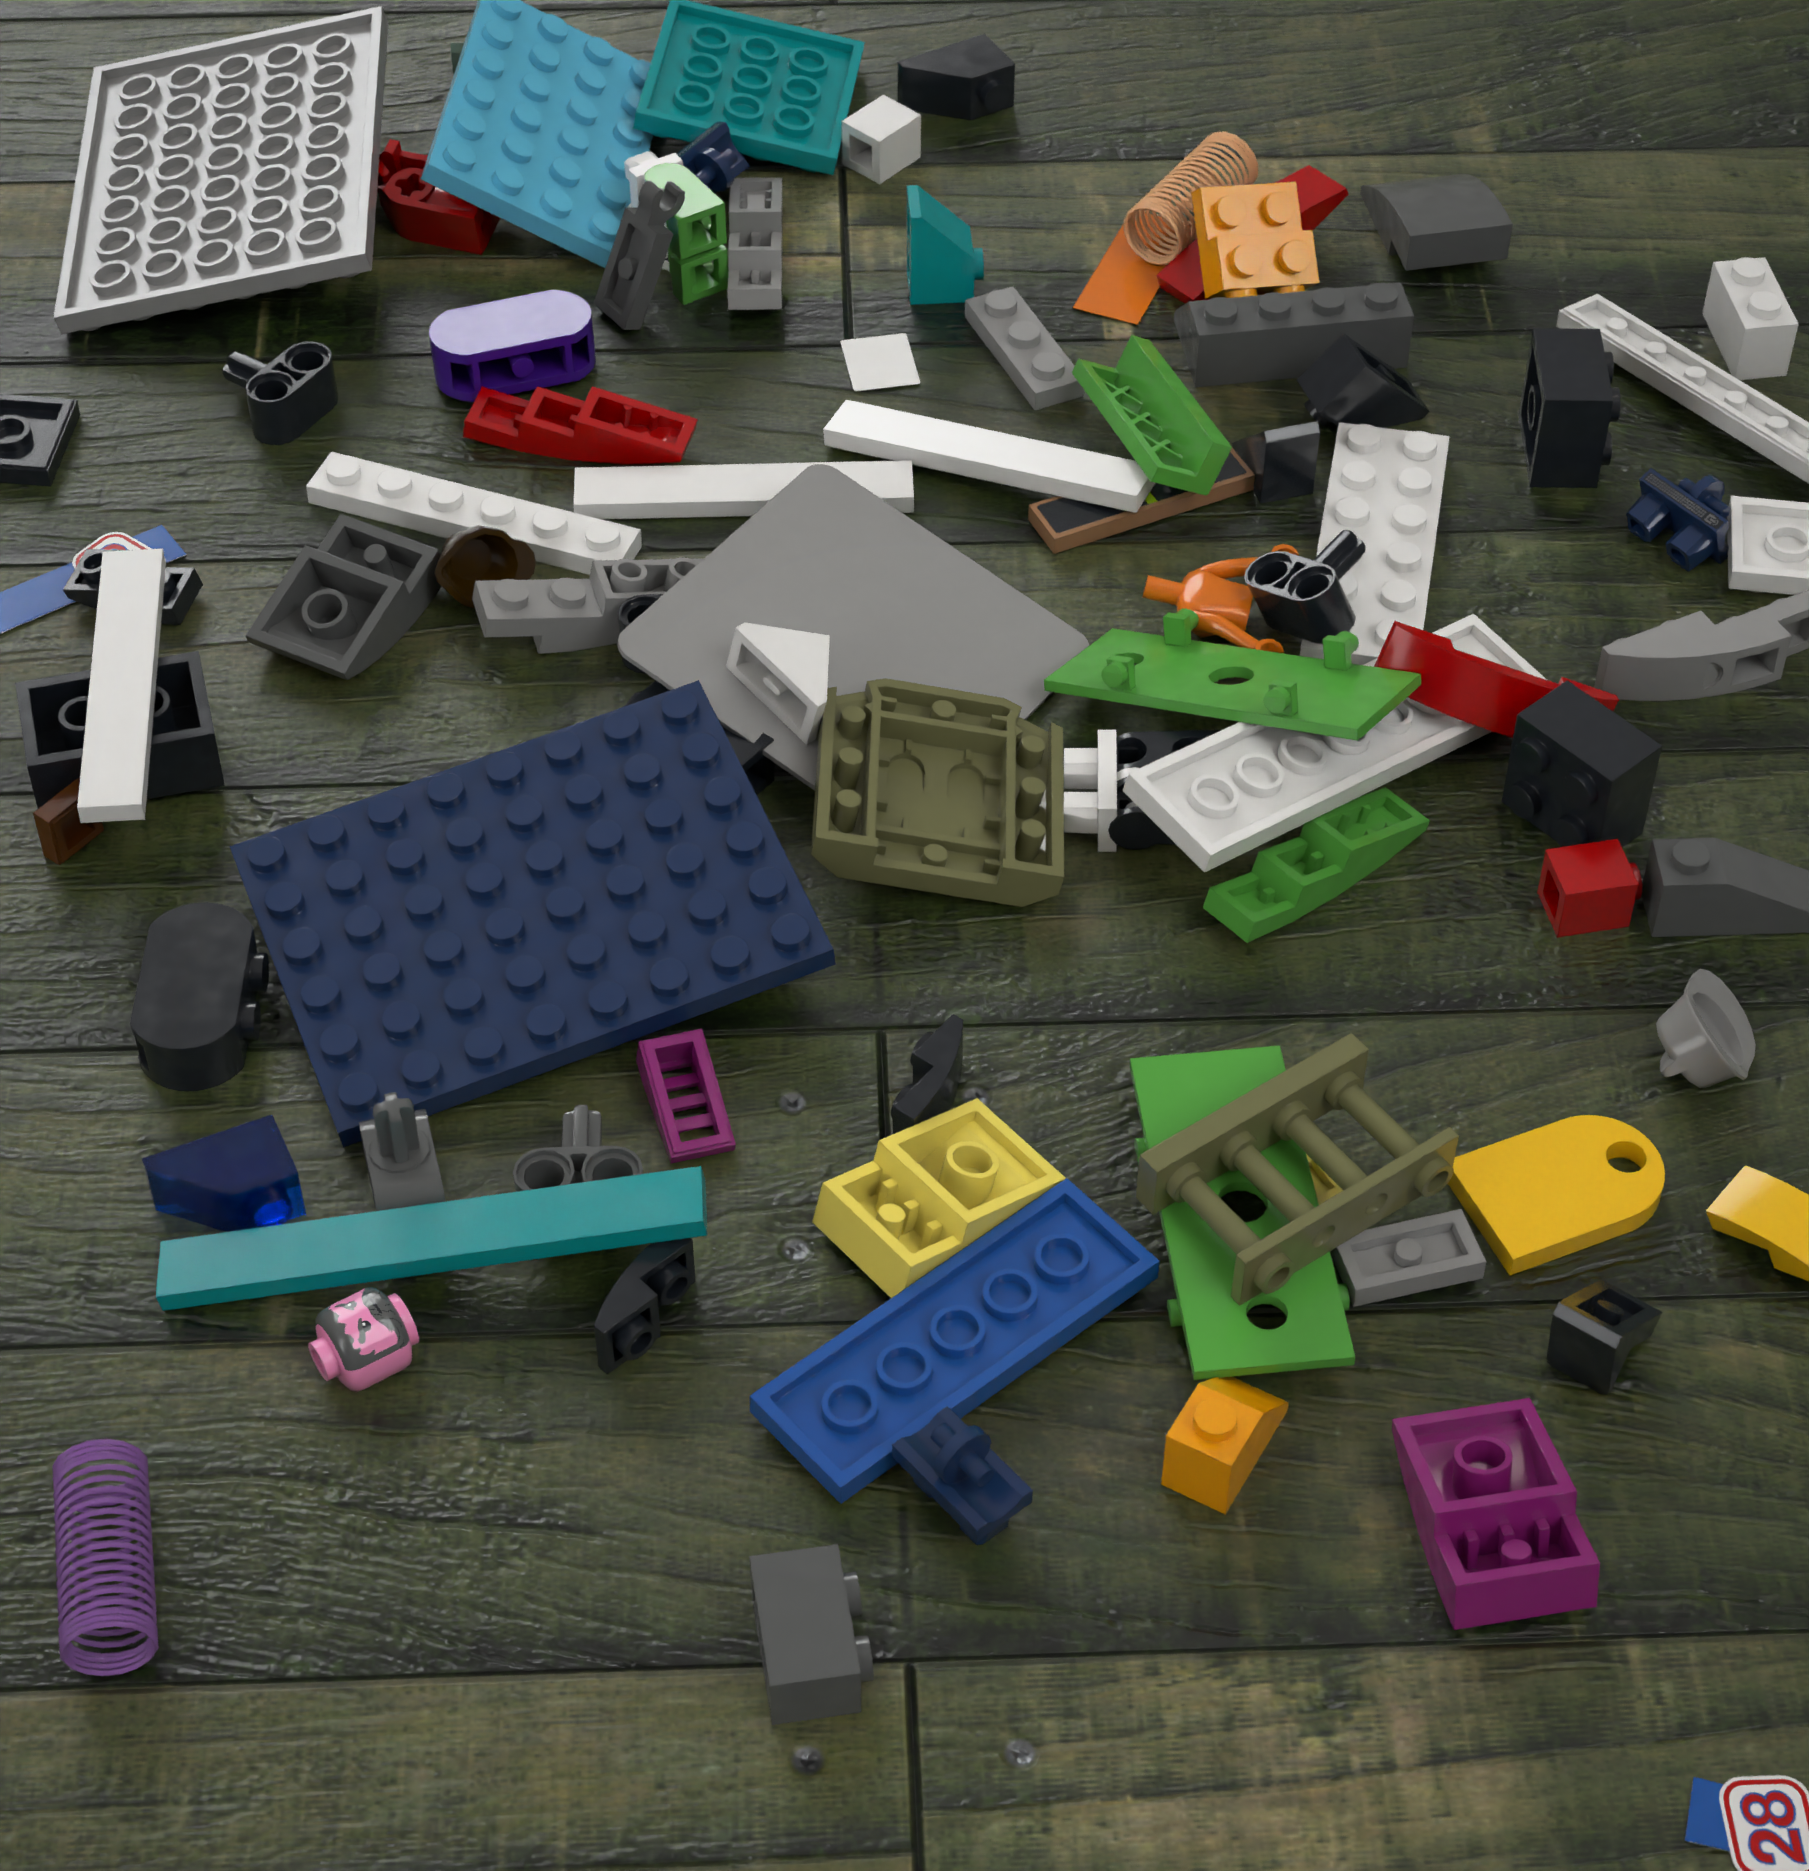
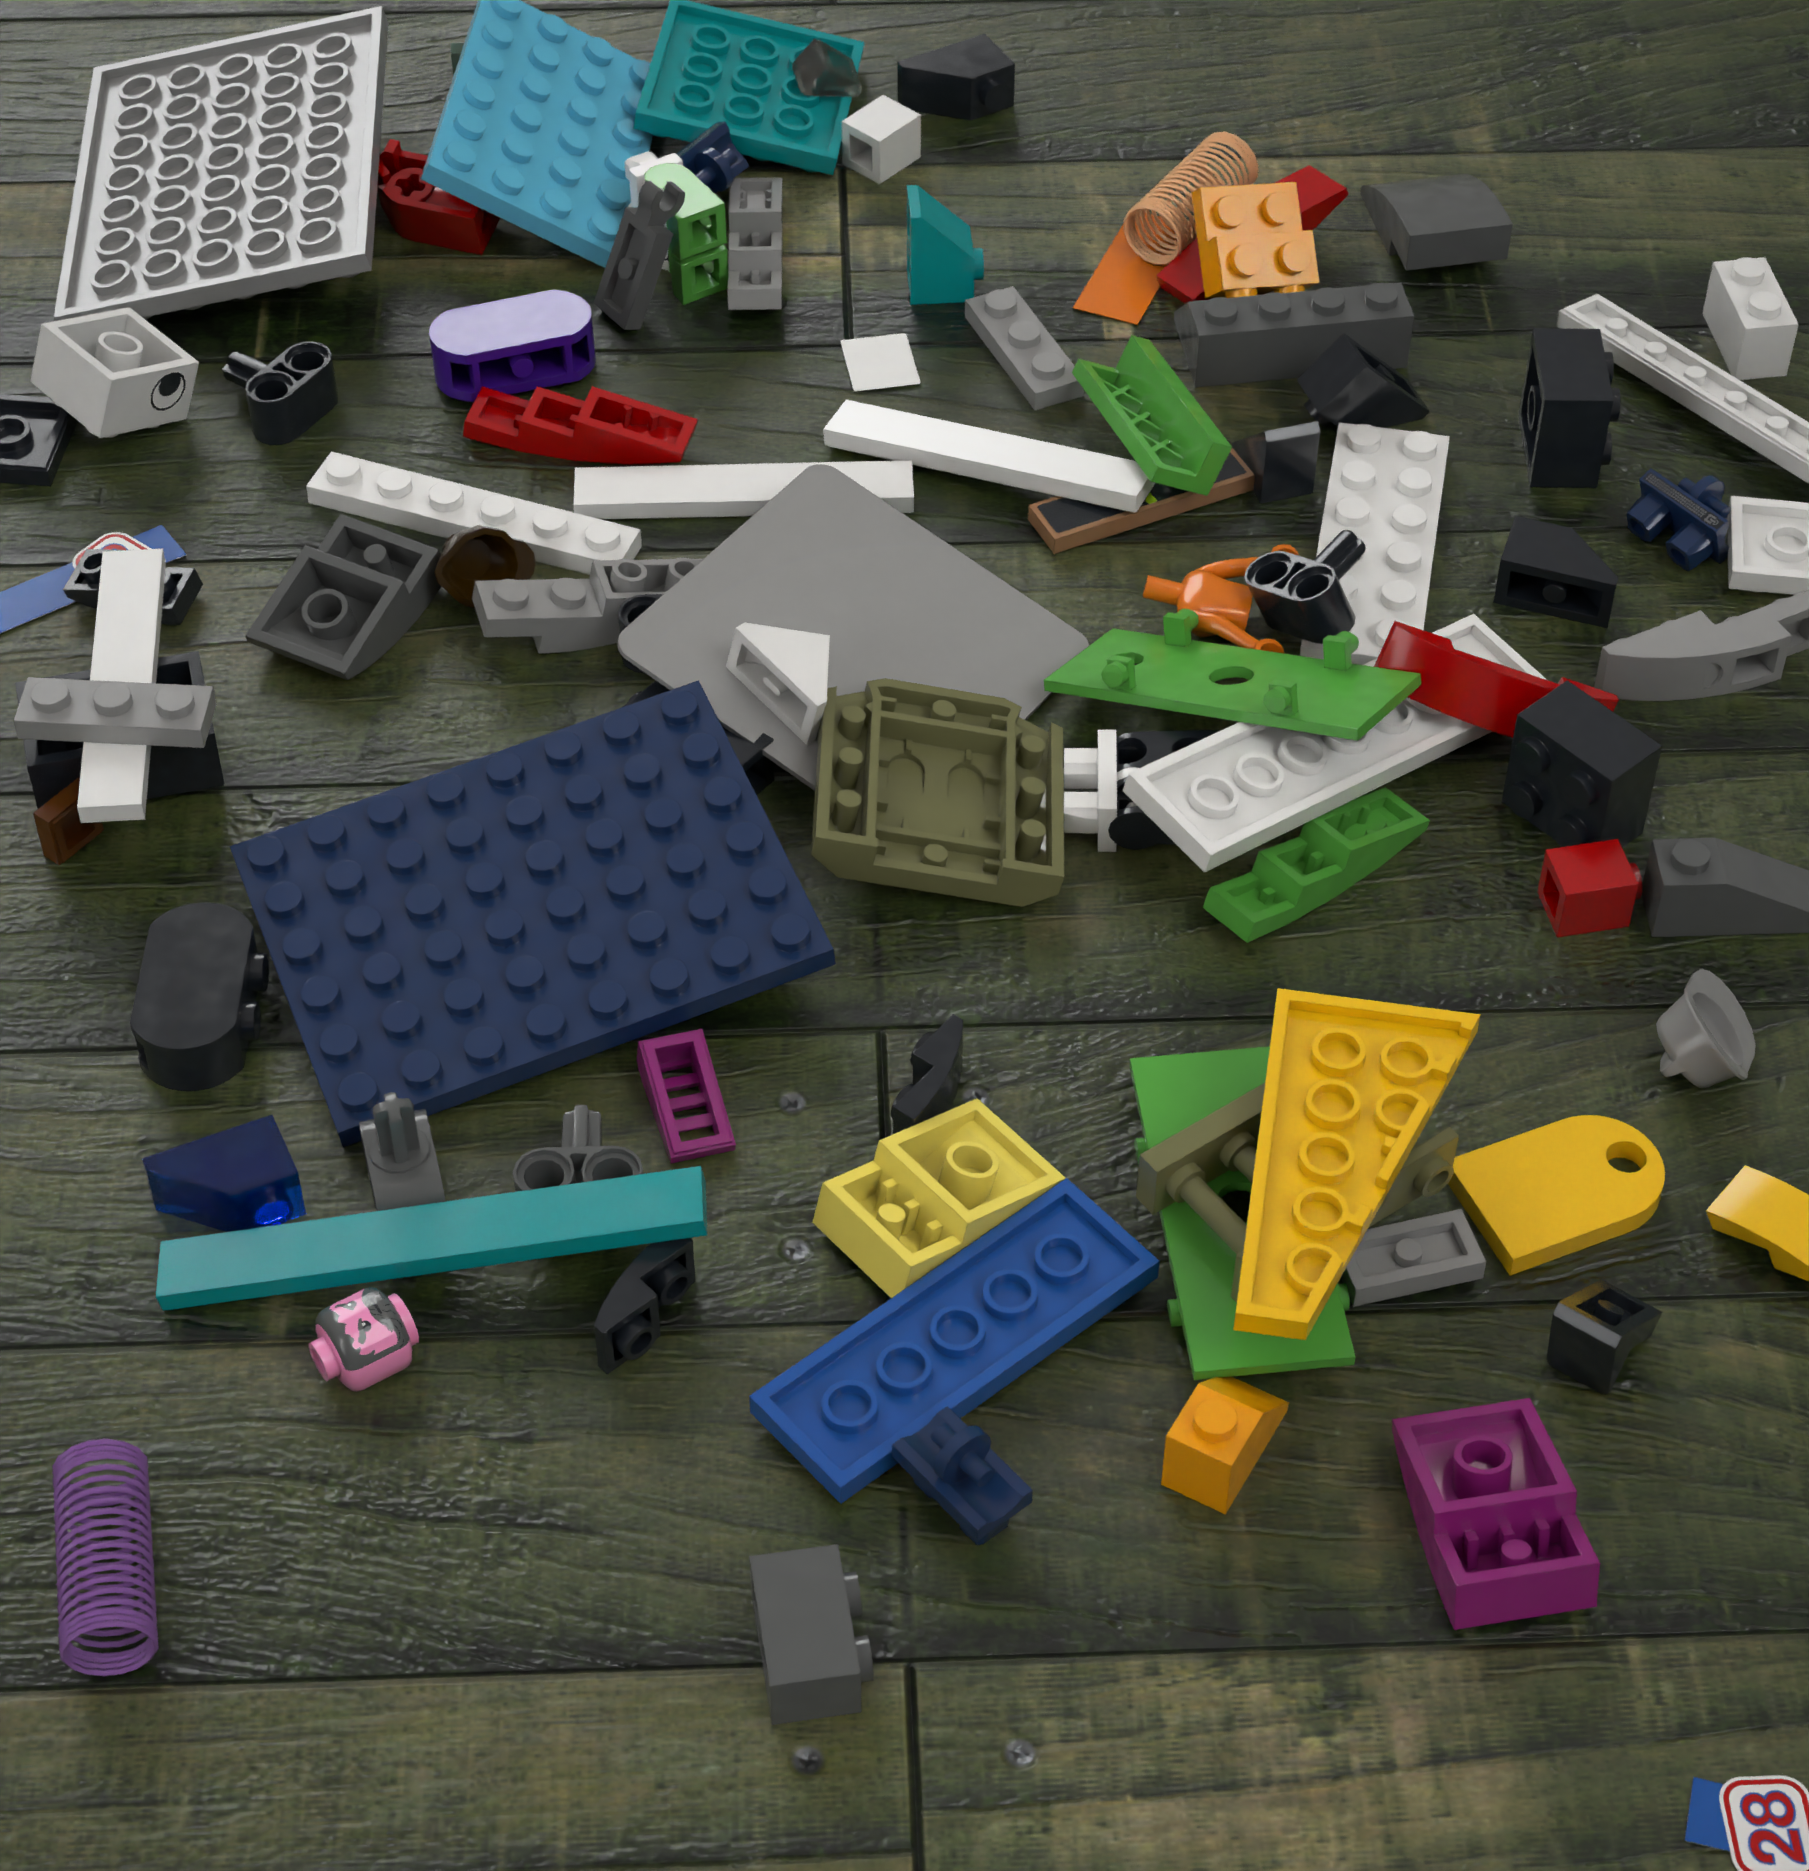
(114, 372): none -> white brick
(115, 712): none -> light grey plate
(826, 72): none -> clear smoke slope
(1336, 1125): none -> yellow wing
(1554, 574): none -> black slope

